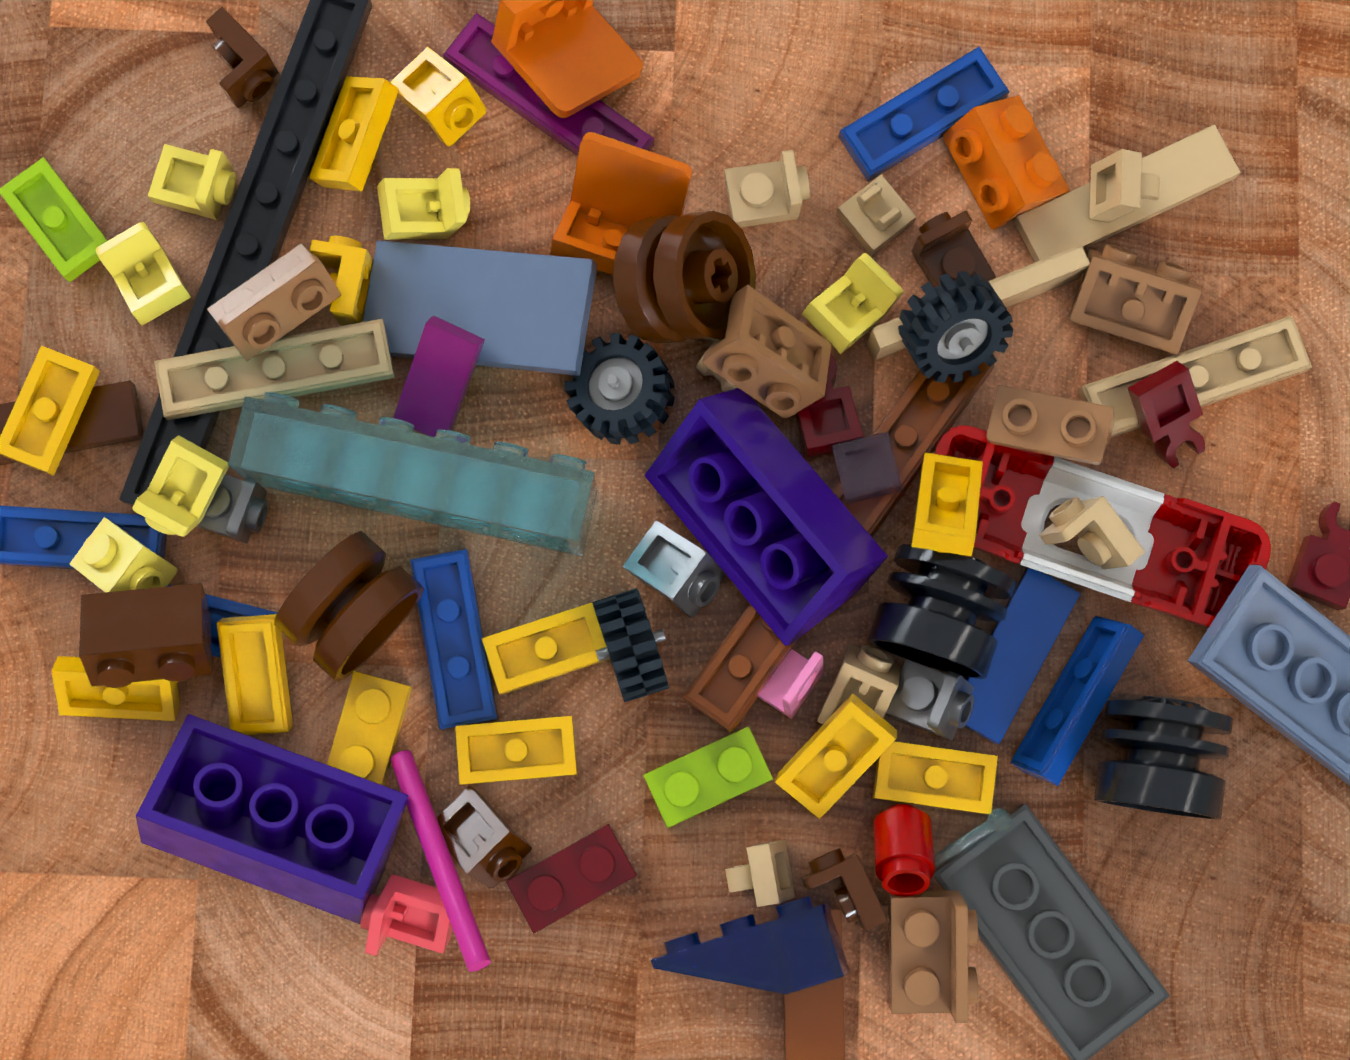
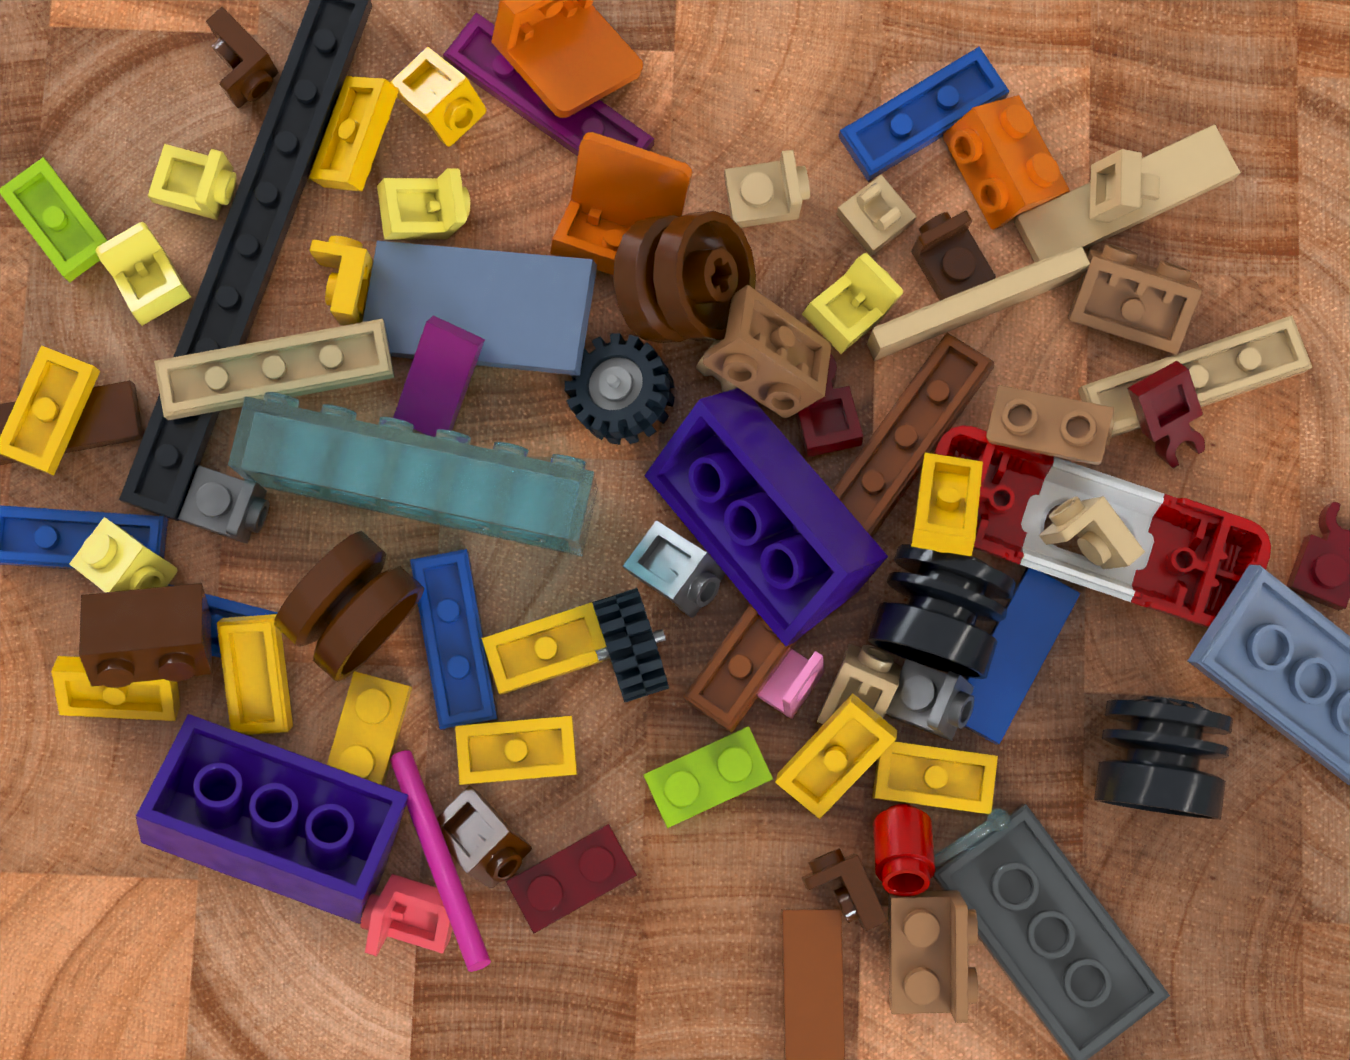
(181, 488): light yellow bracket -> none
(274, 301): medium nougat bracket -> none
(766, 873): tan tile -> none
(773, 956): clear blue slope -> none
(867, 468): clear purple tile -> none
(955, 327): black wheel -> none
(1077, 699): blue tile -> none

